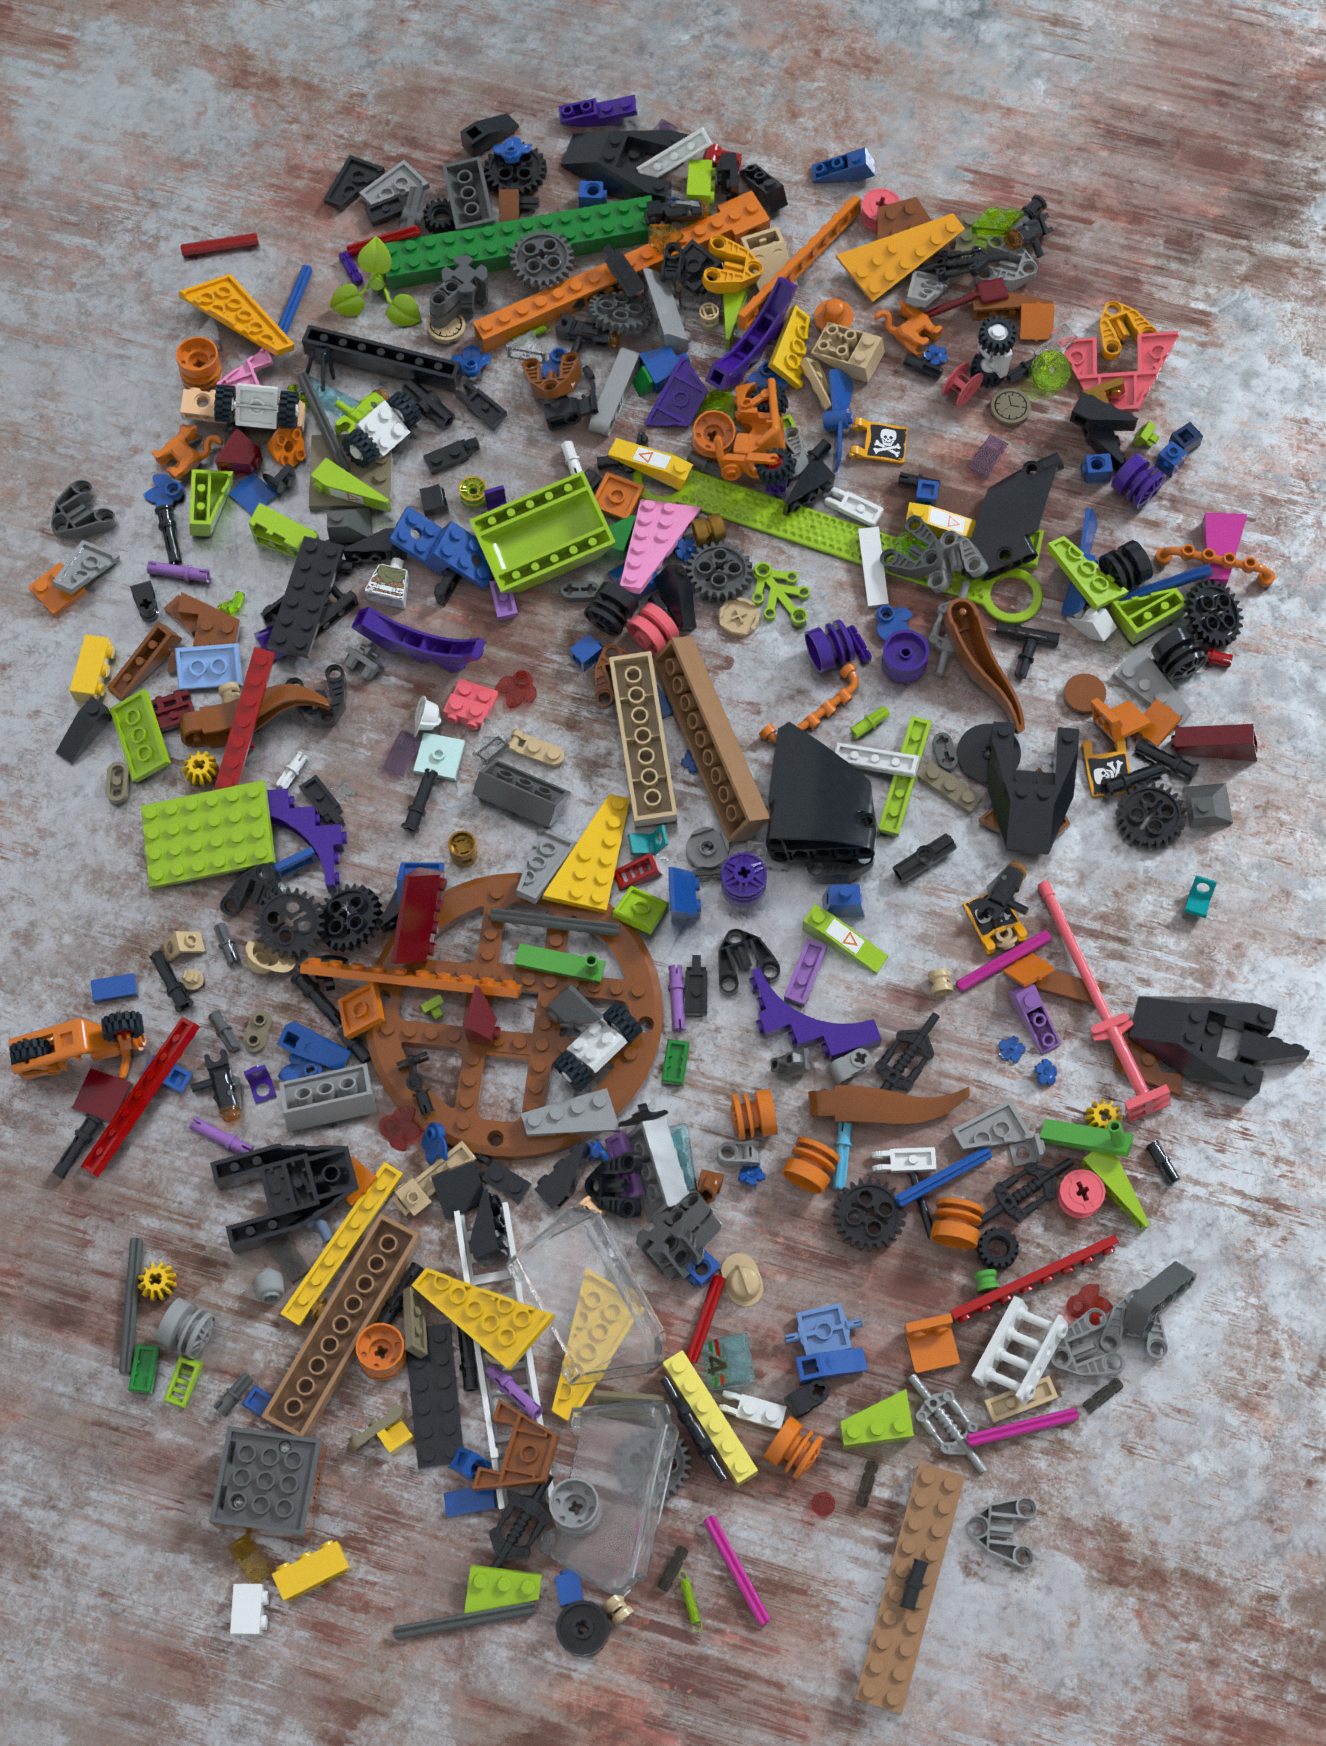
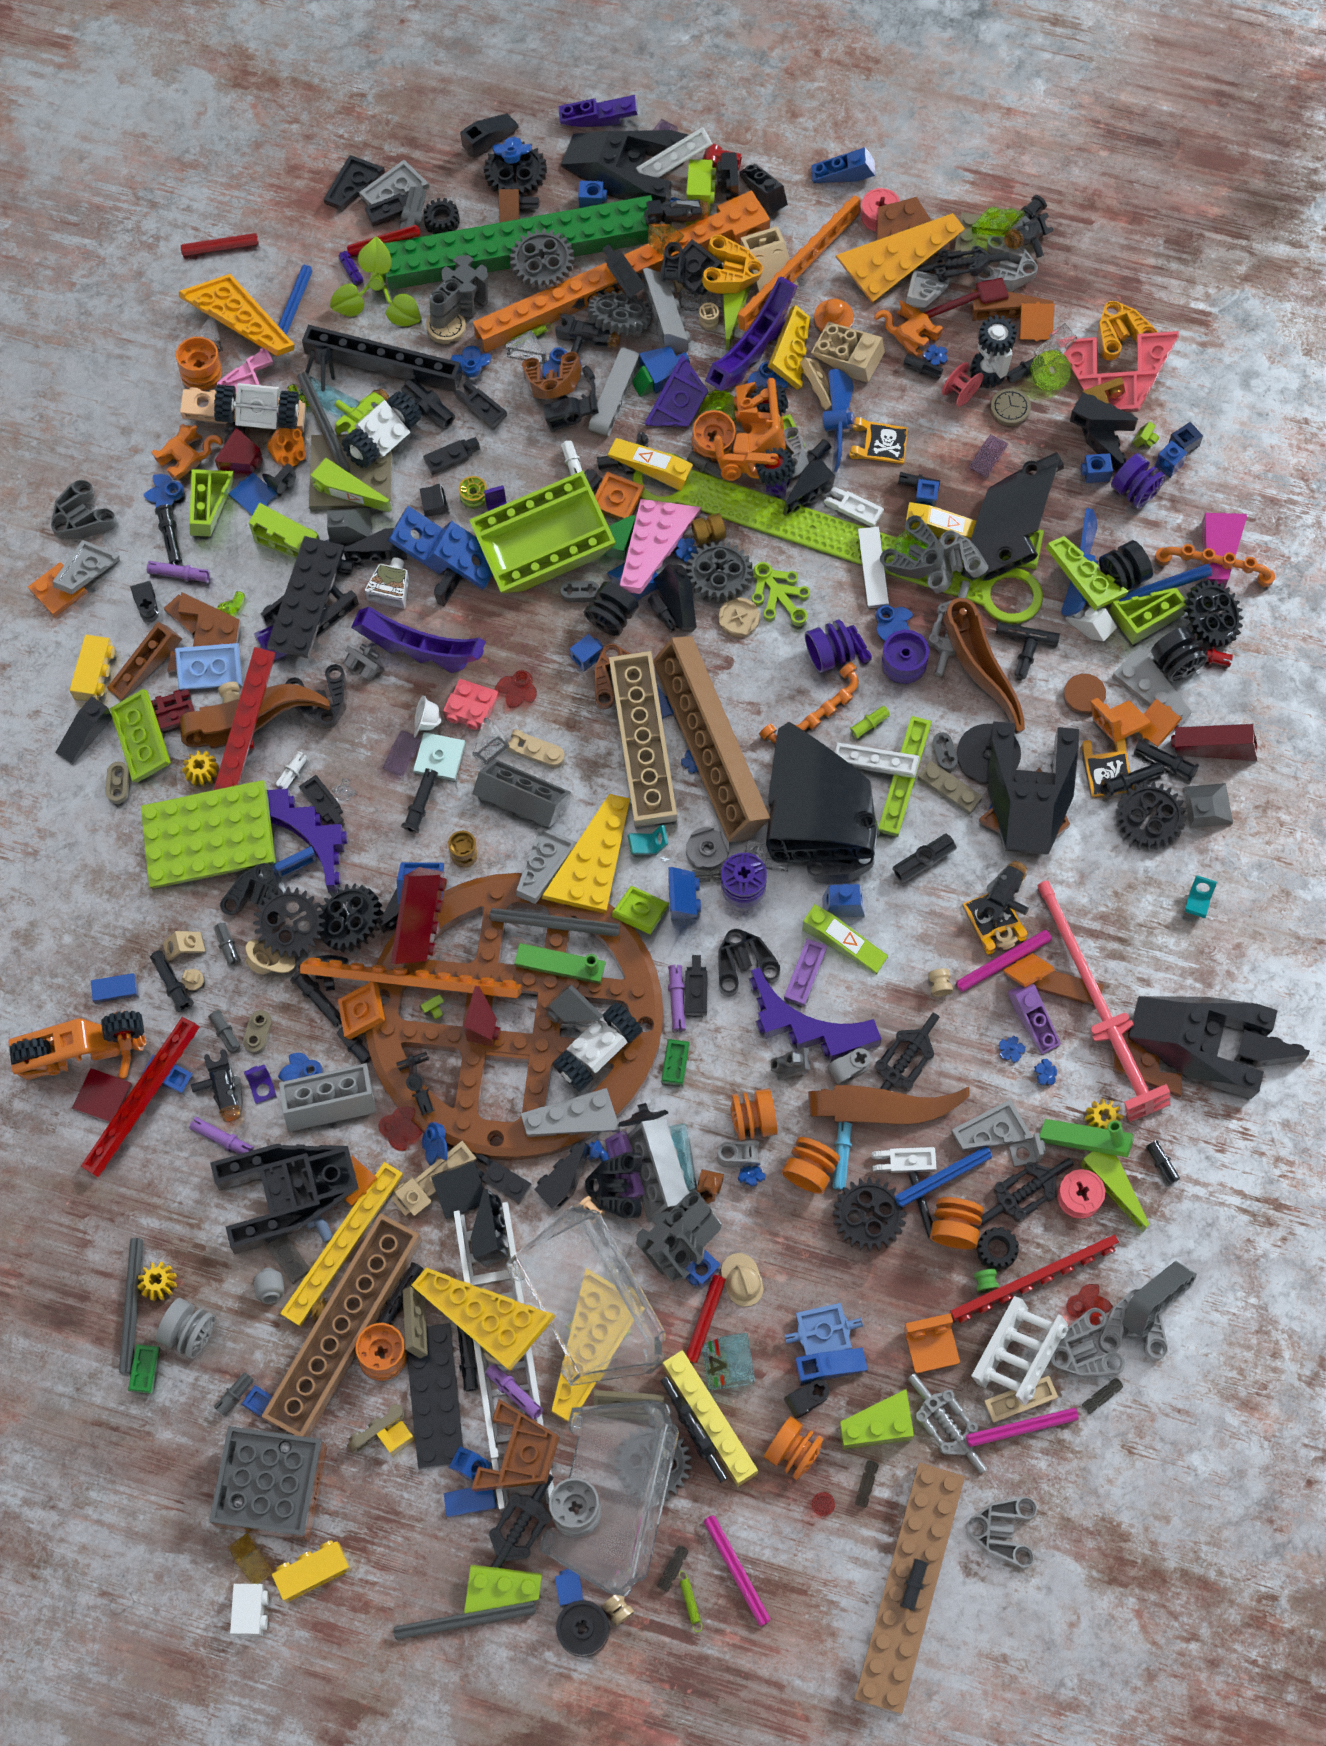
(82, 1137): black pin -> none
(198, 1365): lime slope -> none
(313, 1046): blue slope -> none
(468, 193): dark grey slope -> none
(503, 602): medium lavender plate -> none
(640, 878): red slope -> none
(652, 628): coral wheel -> none
(755, 1410): white hinge -> none

